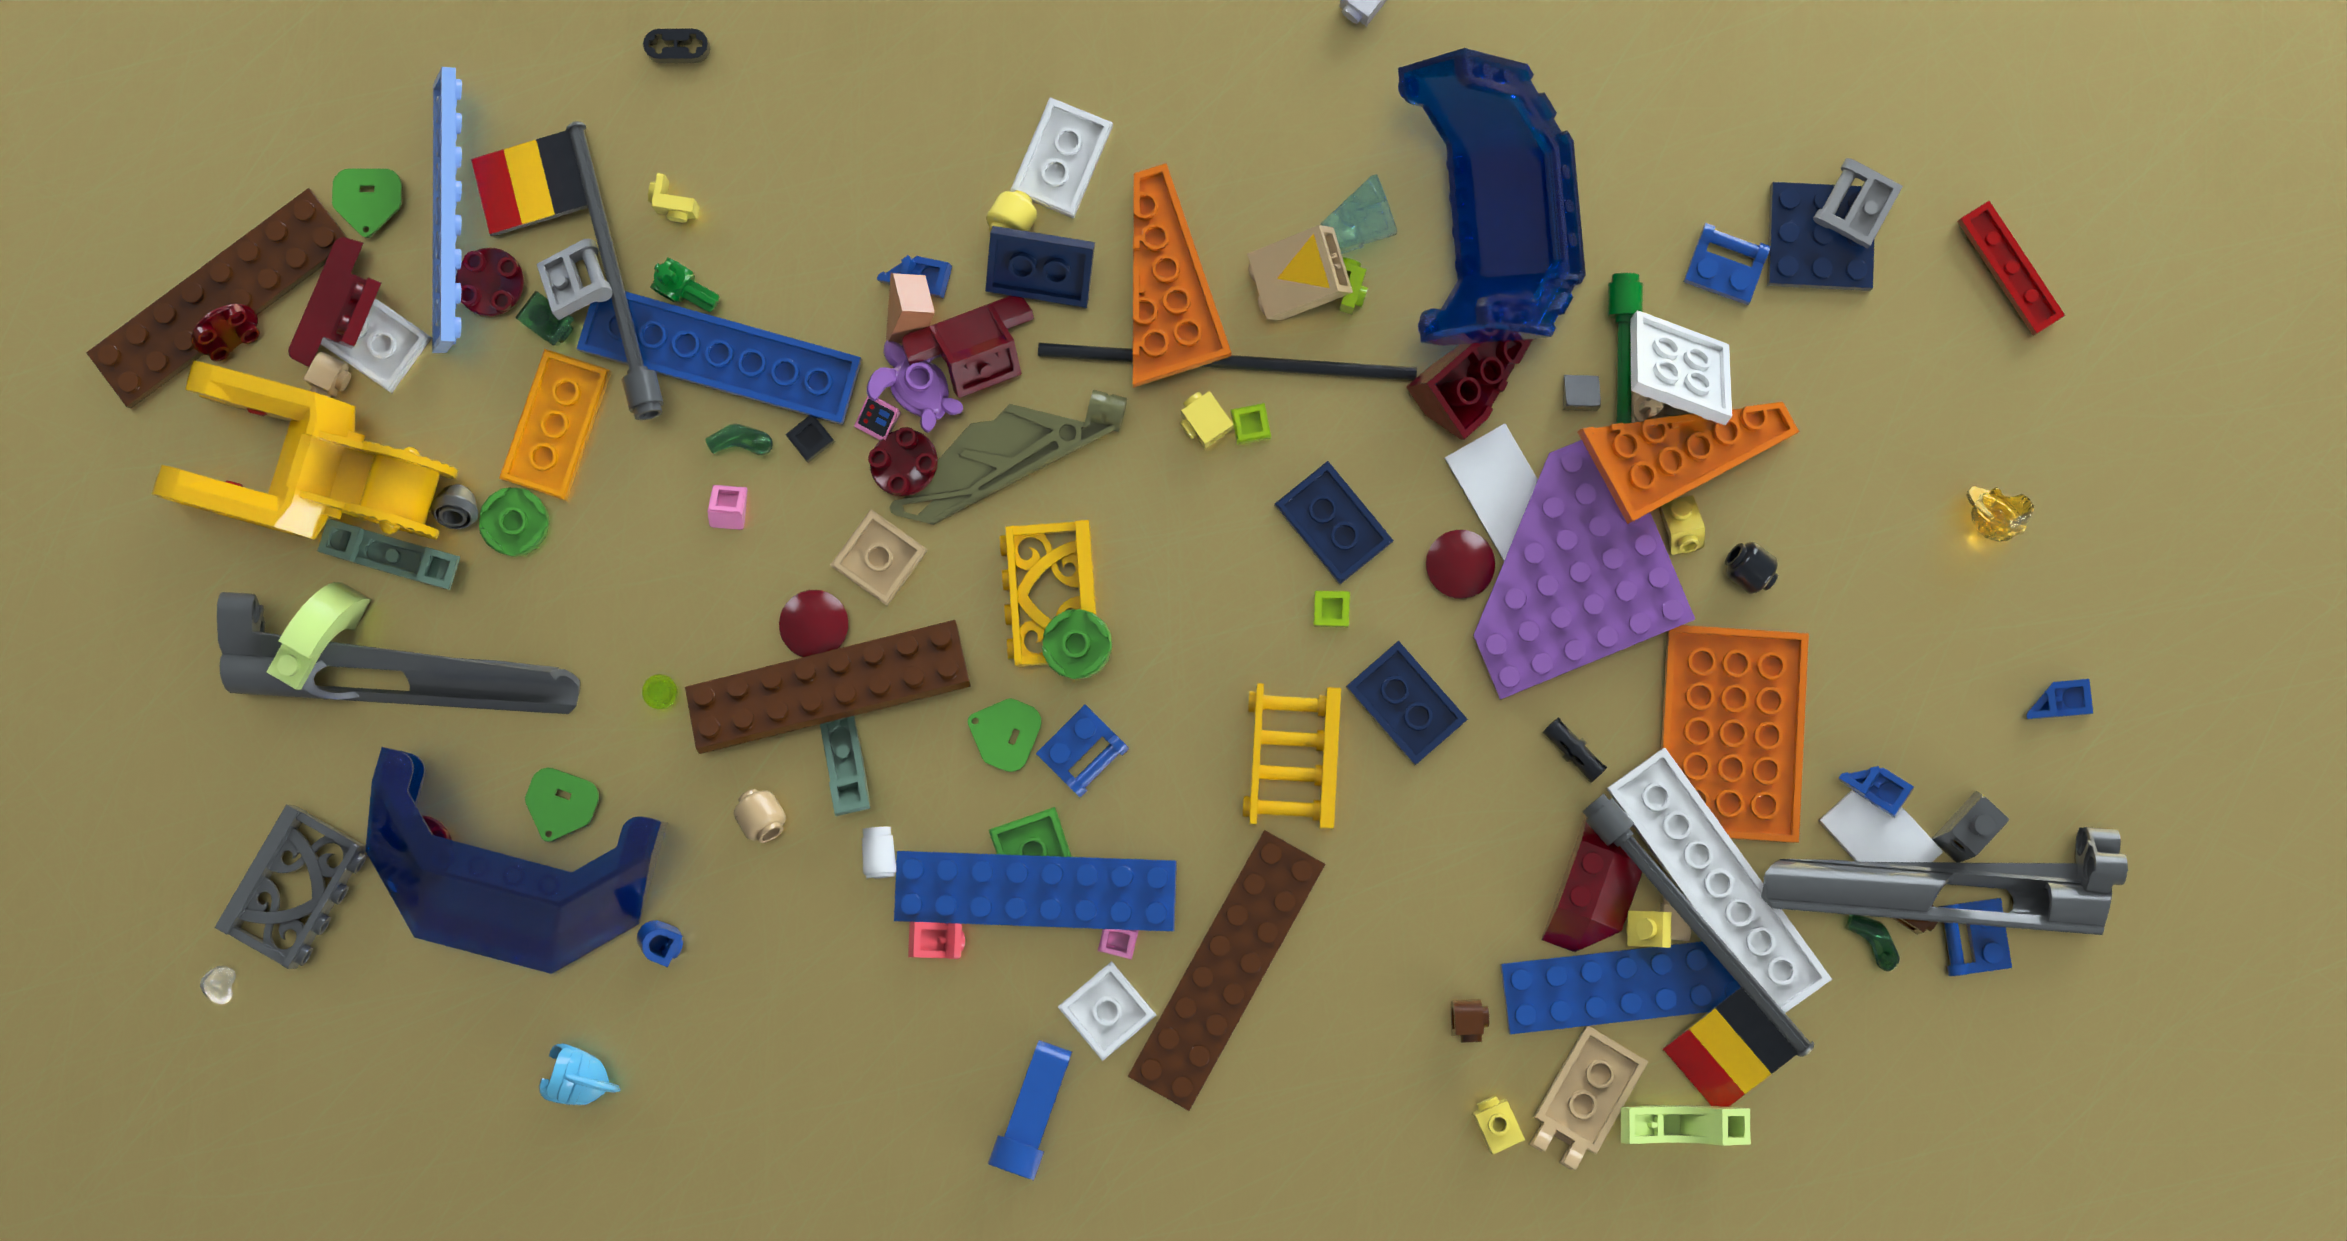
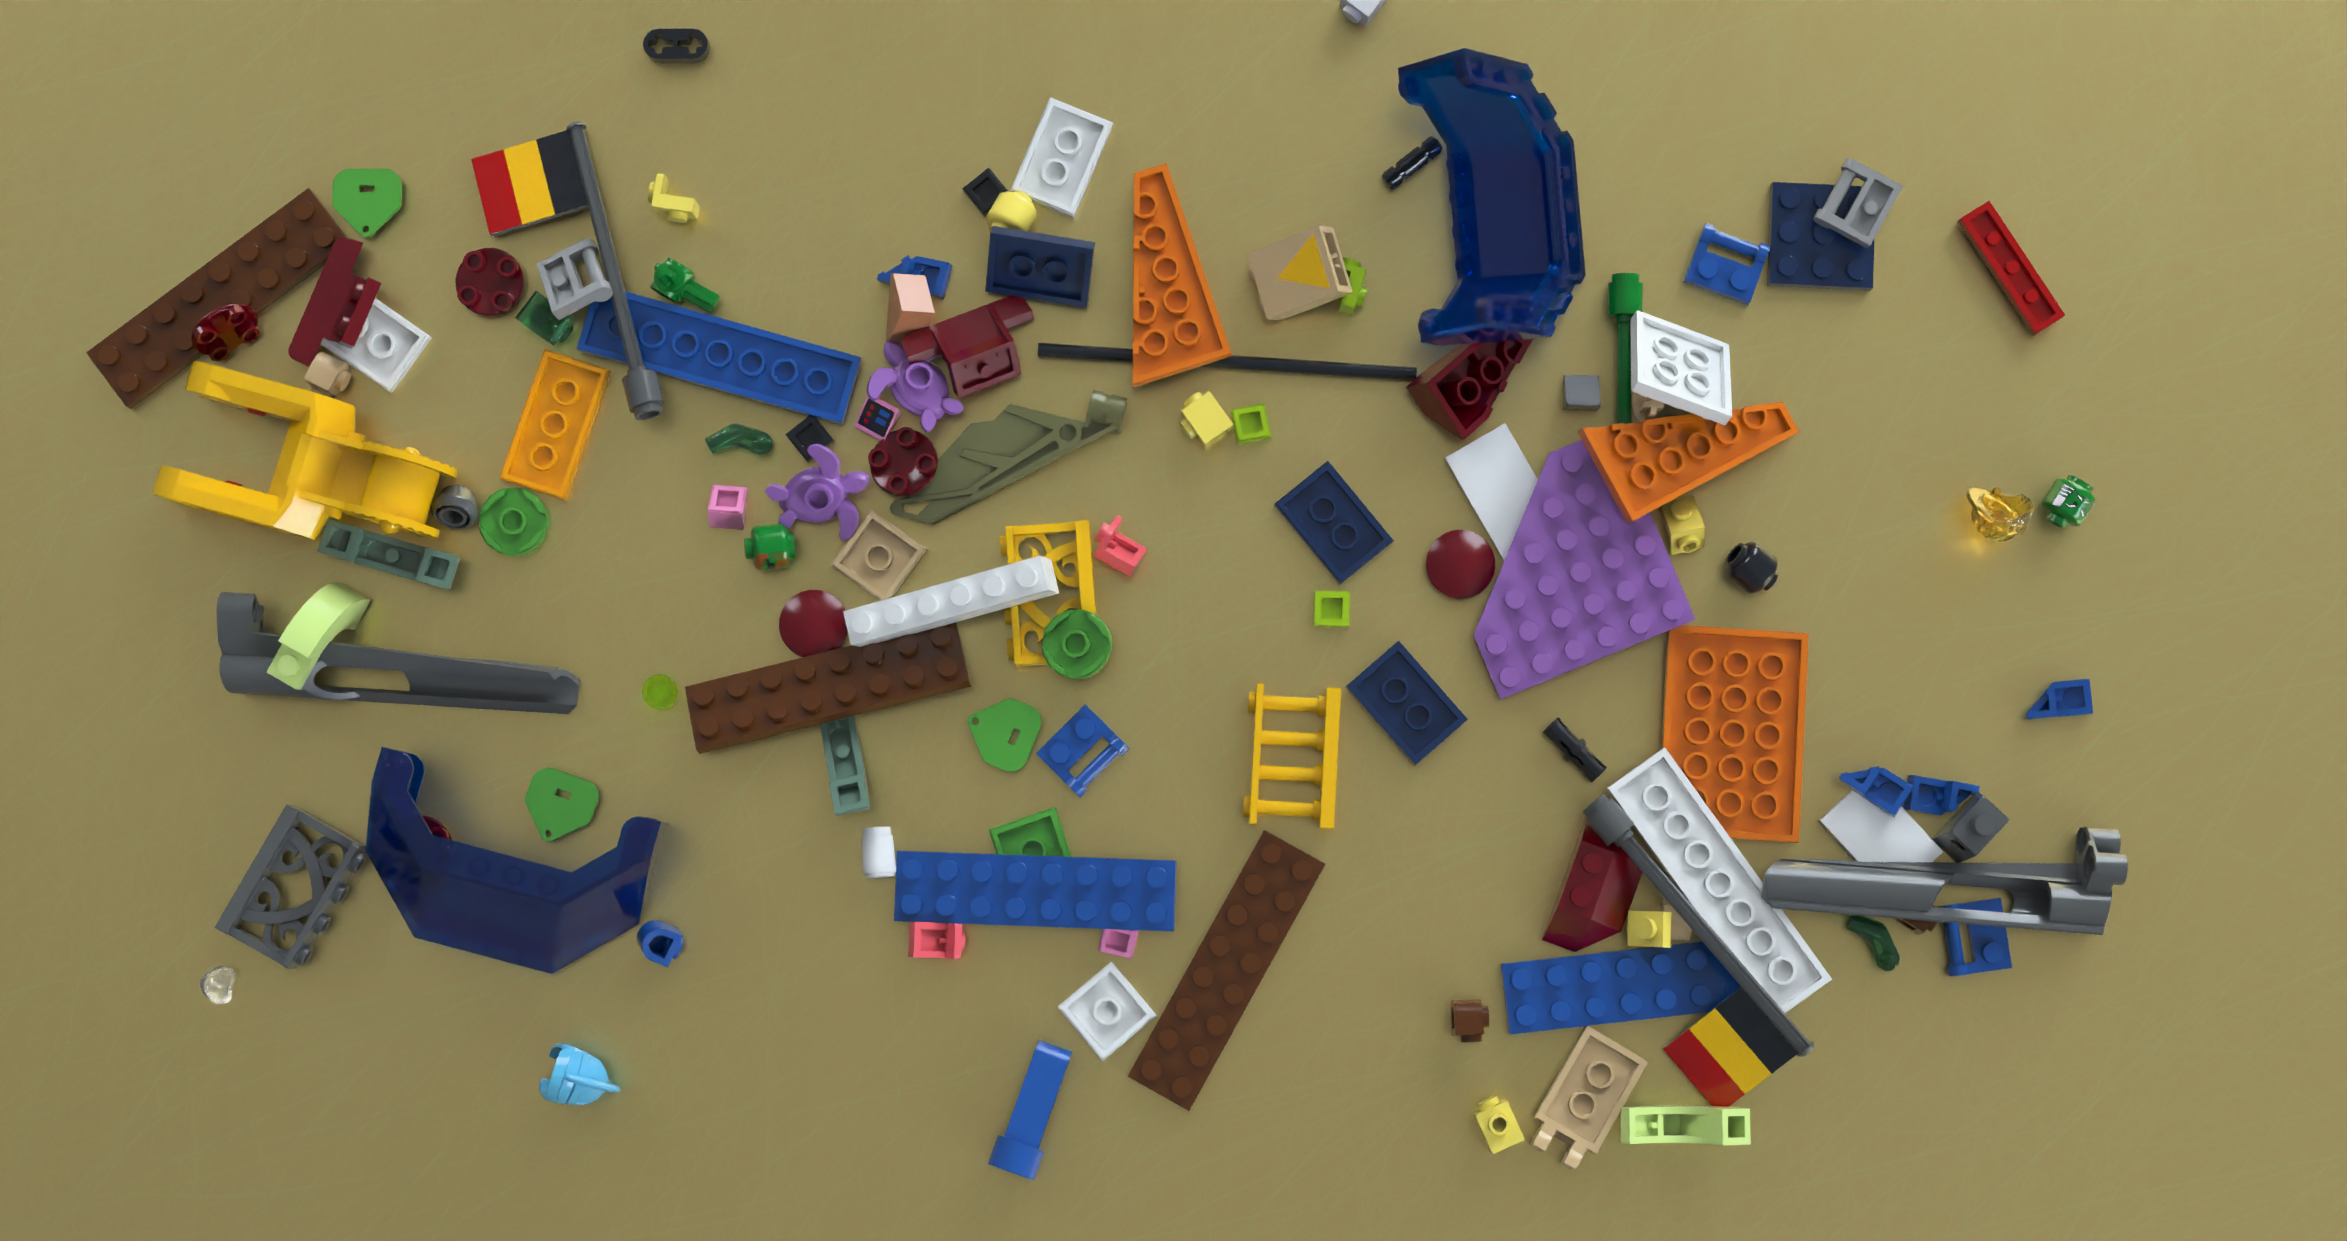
(446, 224): light blue plate -> none
(759, 815): tan head -> none
(770, 546): none -> green head
(820, 493): none -> medium lavender animal
(951, 601): none -> white brick
(984, 191): none -> black tile
(1117, 549): none -> coral bracket
(1362, 217): clear light blue slope -> none
(1412, 162): none -> black axle
(1937, 795): none -> blue slope
(2068, 502): none -> green head

